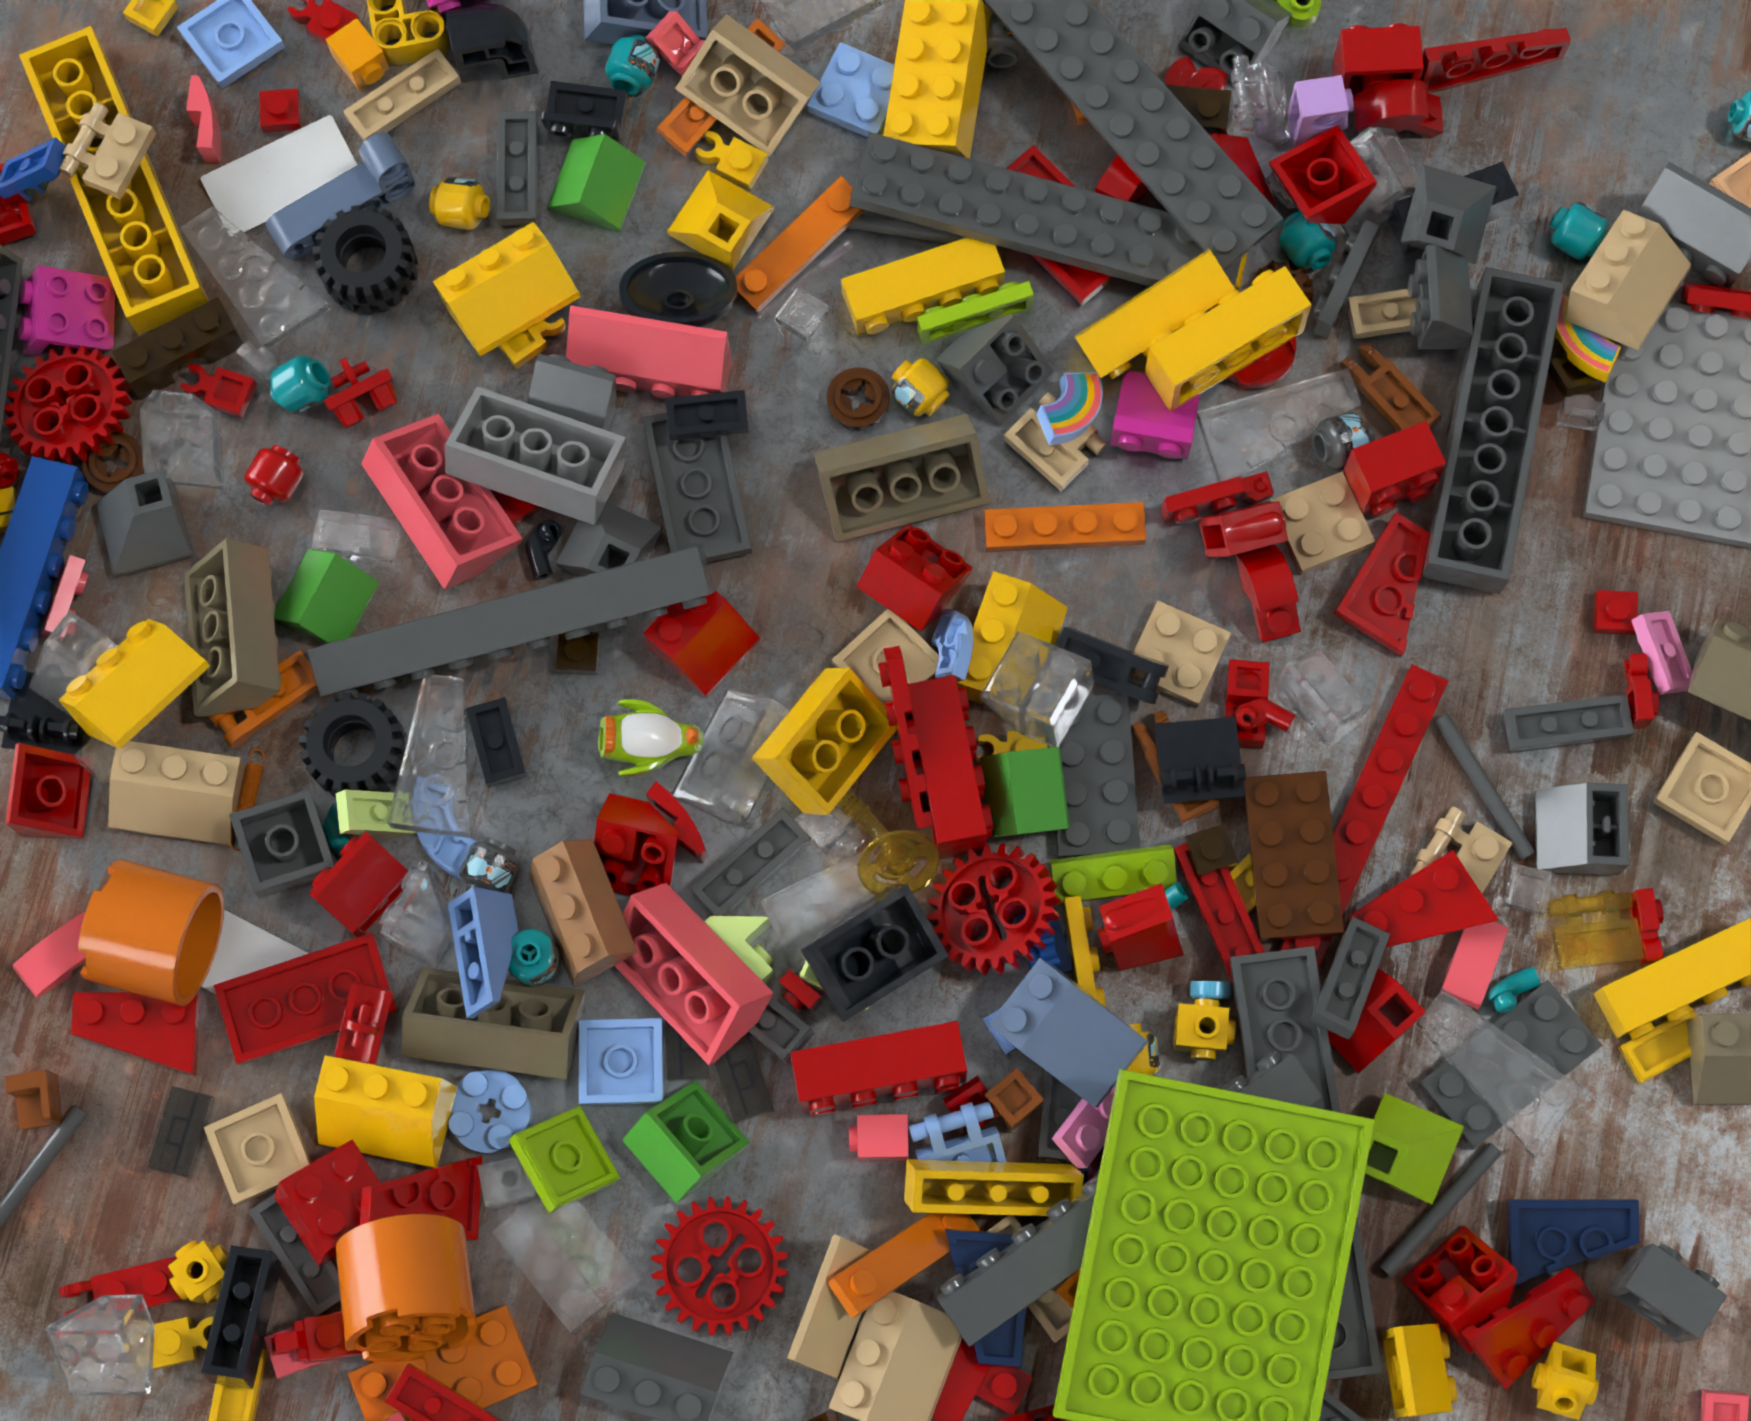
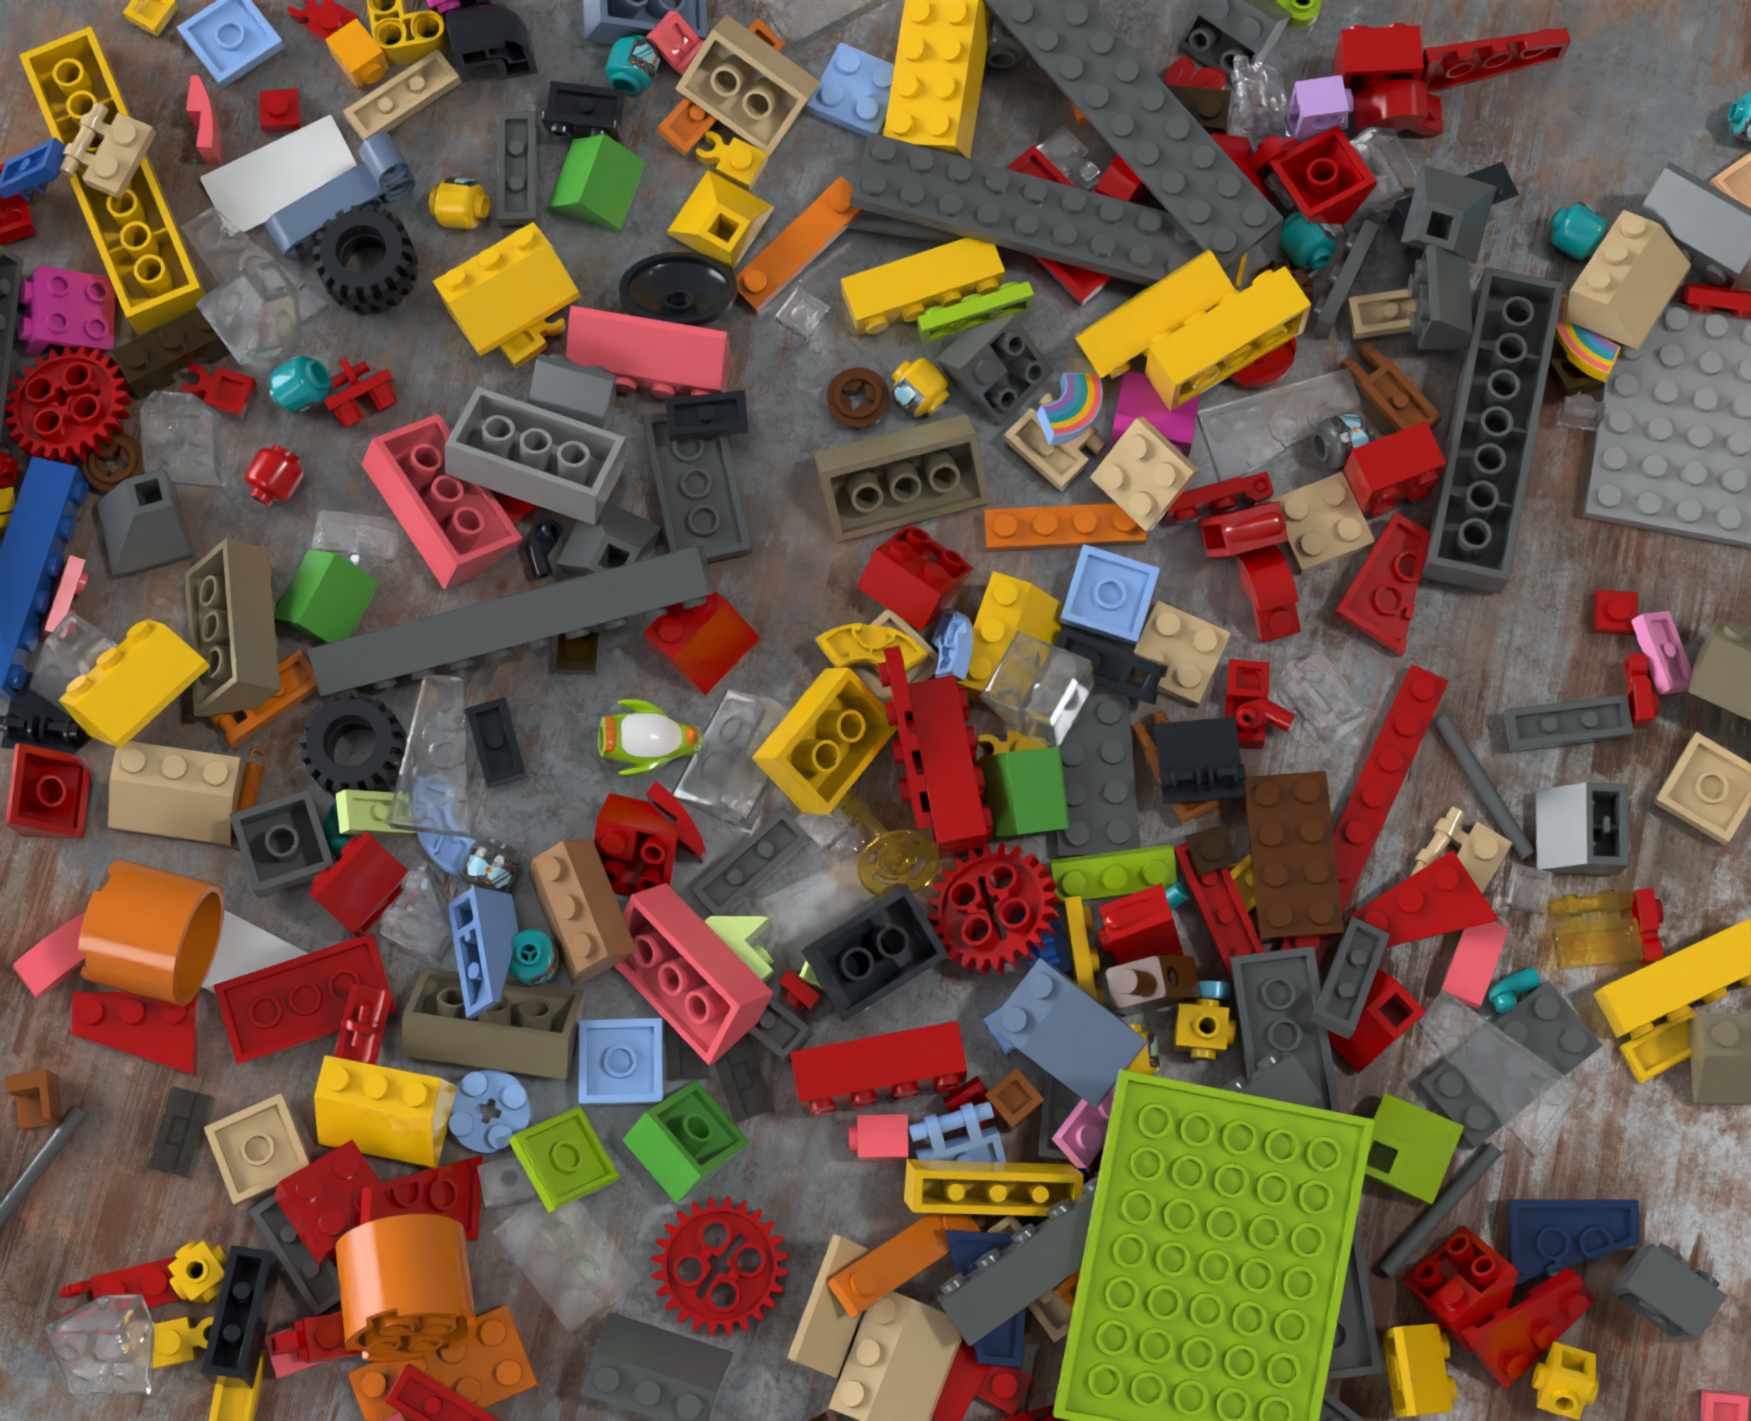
(255, 313): none -> clear slope
(864, 644): none -> yellow tile
(1070, 158): none -> clear plate
(1109, 595): none -> light blue plate
(1144, 473): none -> tan plate
(1145, 984): none -> reddish brown torso
(1268, 150): none -> red plate

